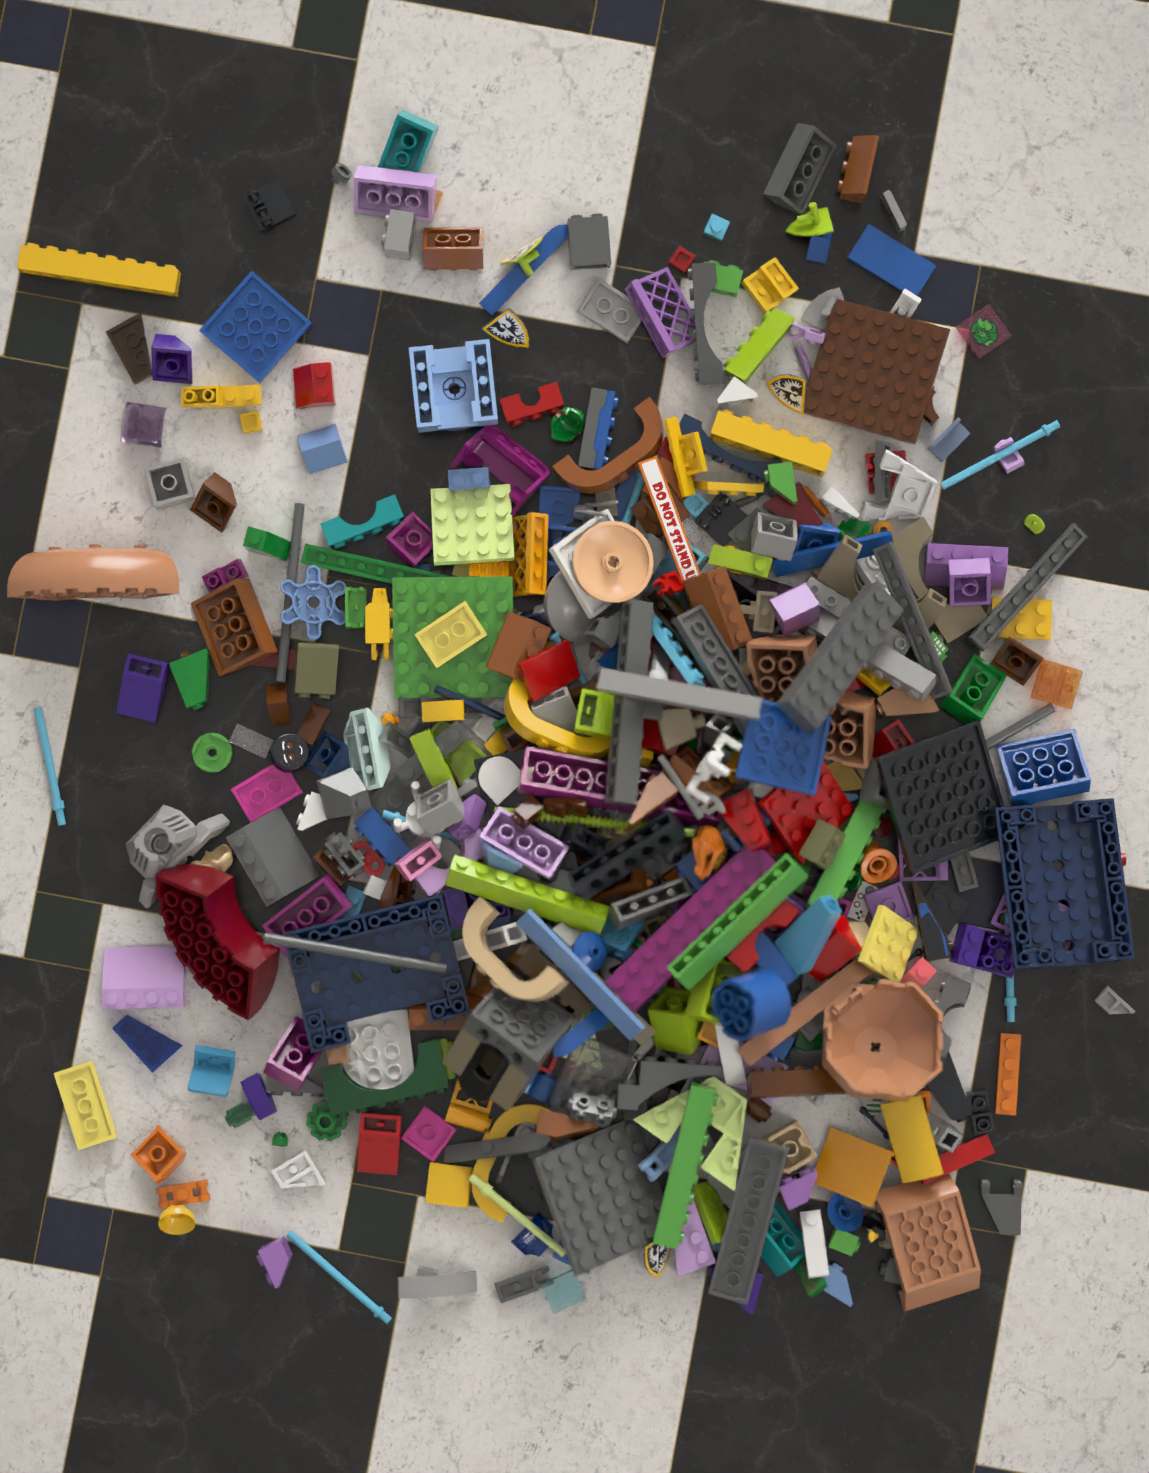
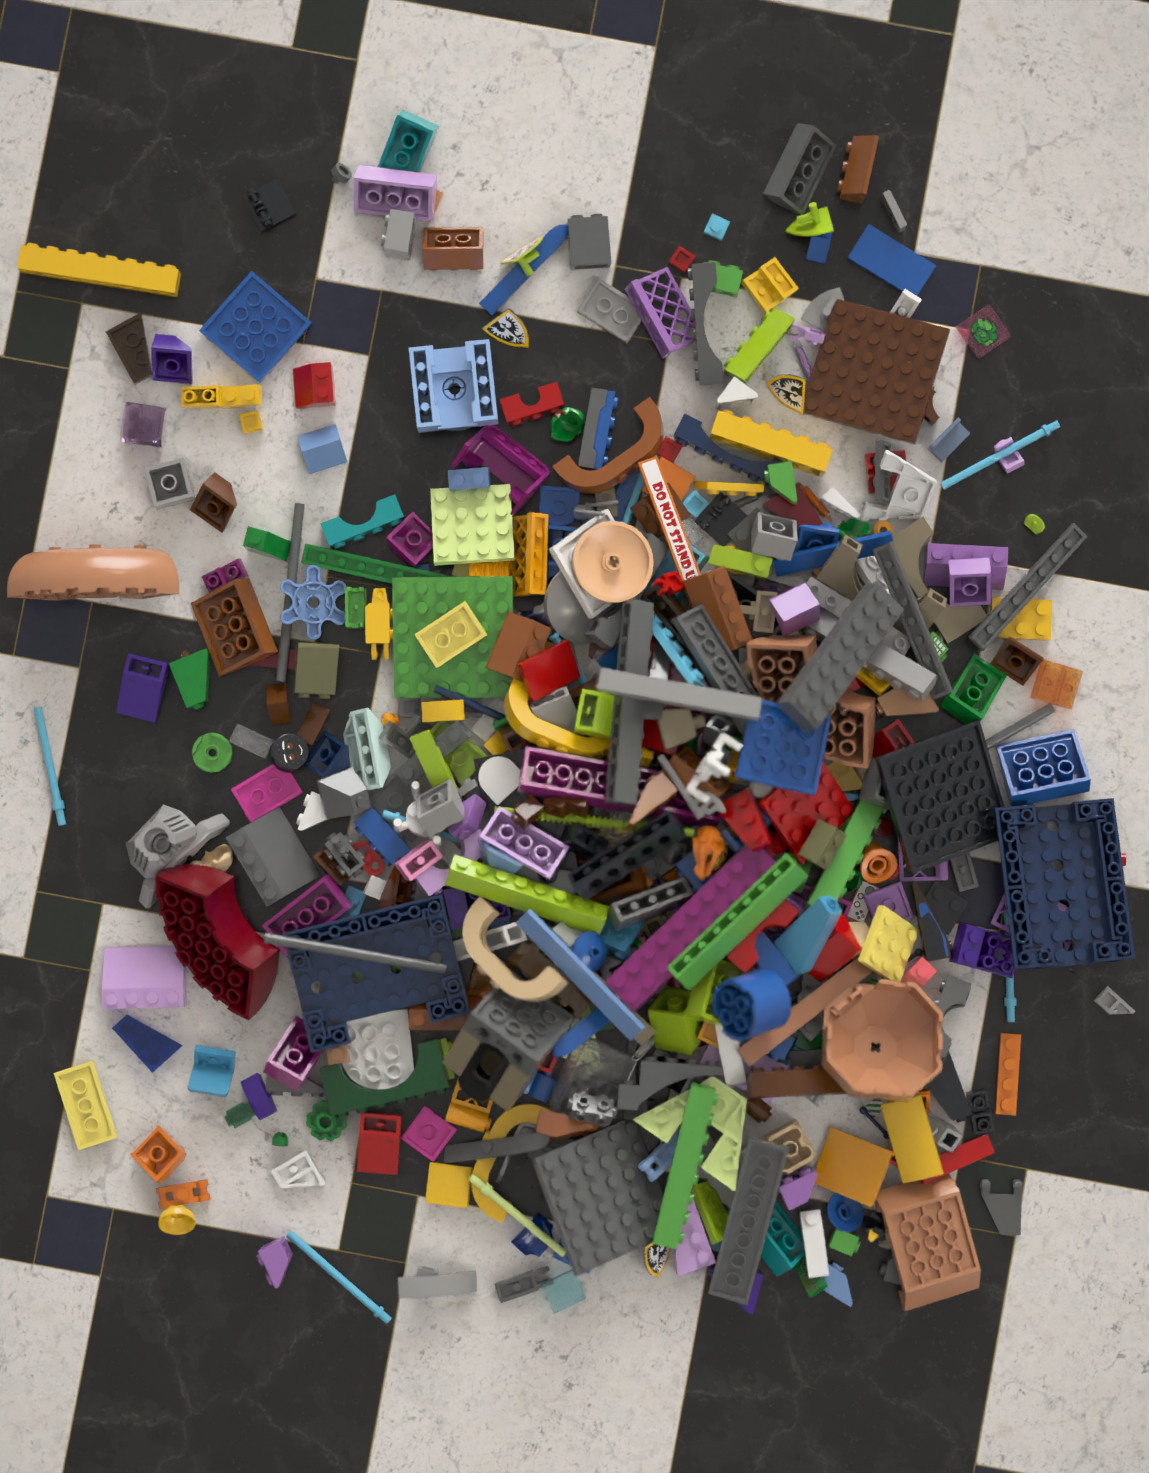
(686, 455): yellow bracket -> none

